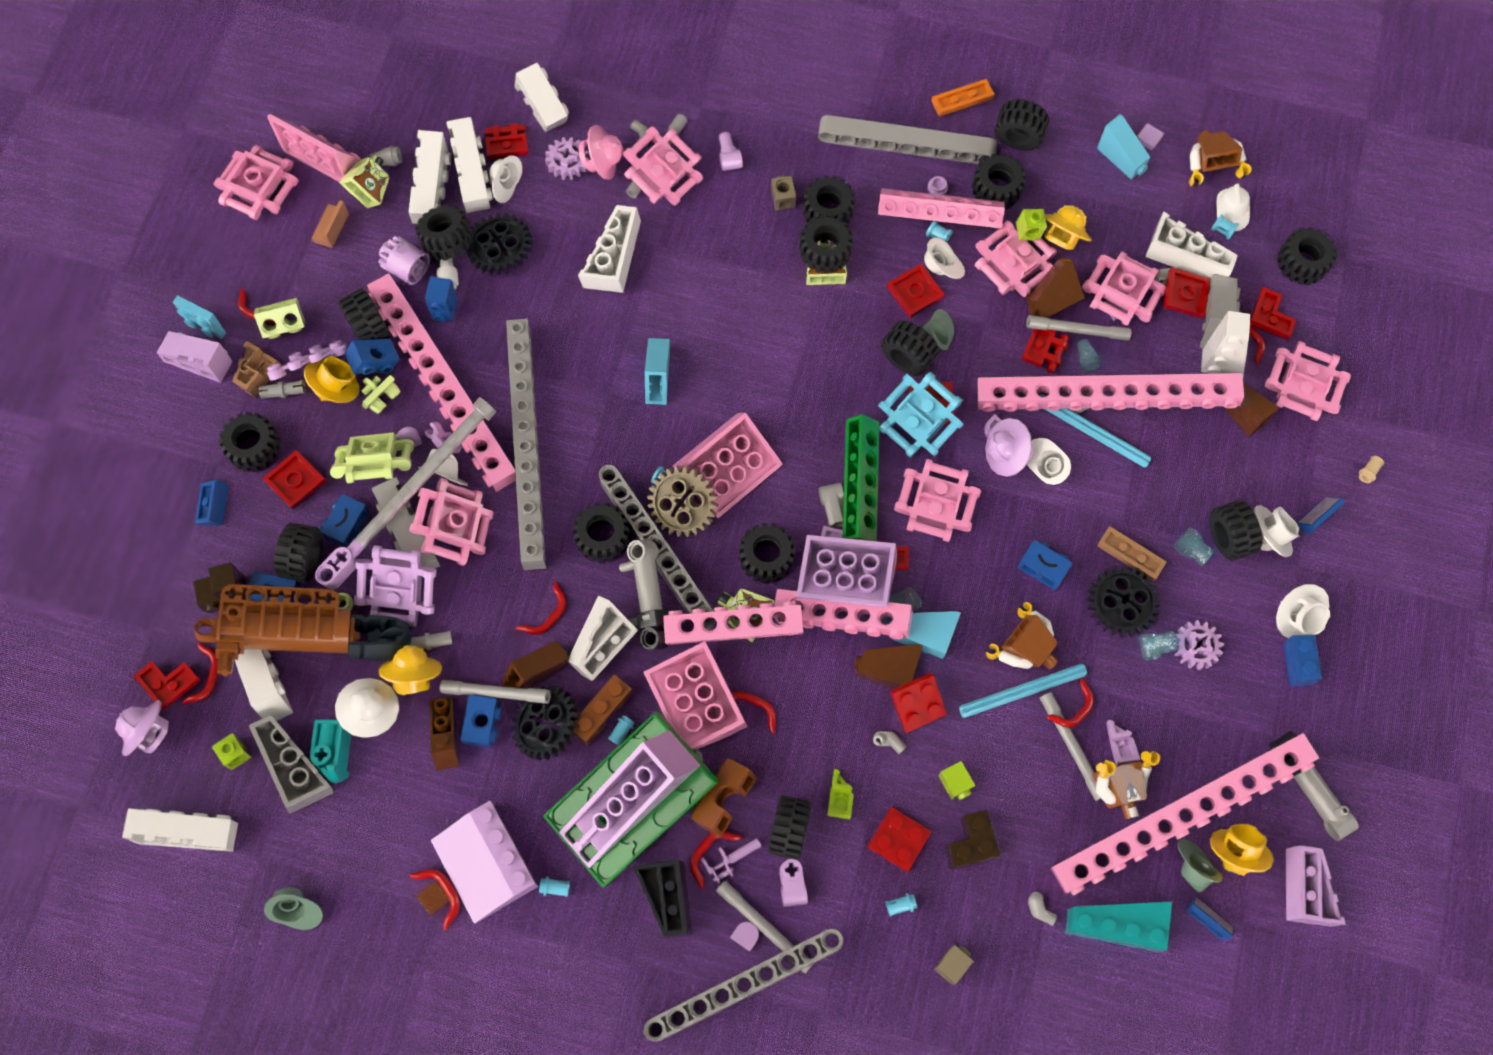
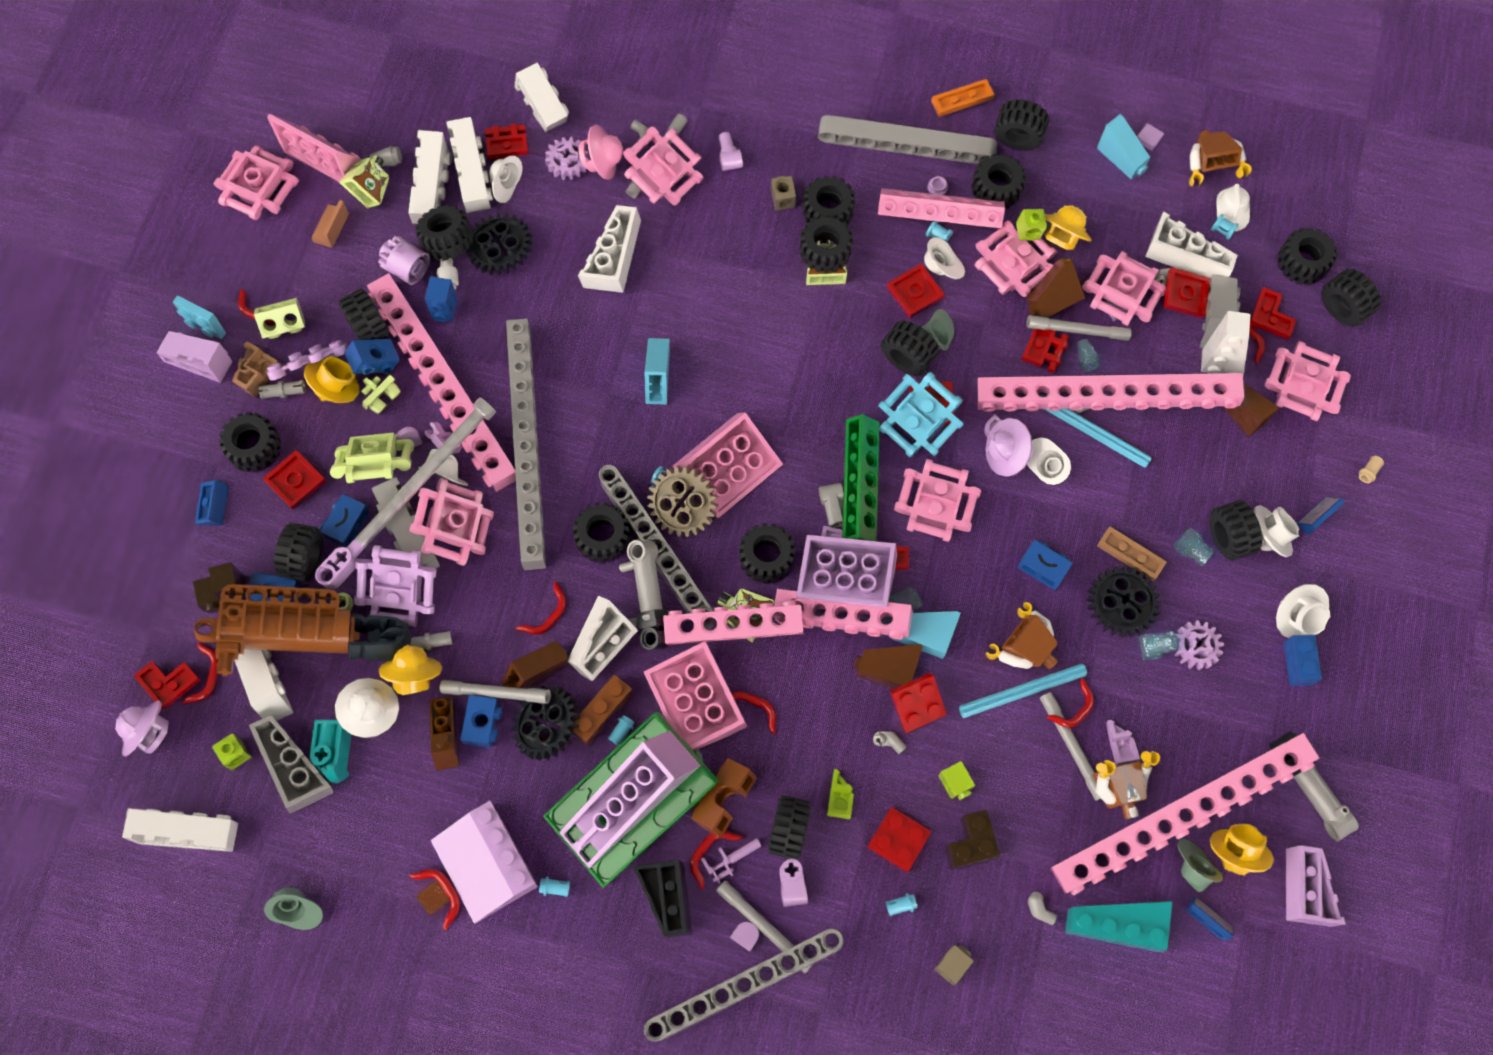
(1351, 297): none -> black tyre

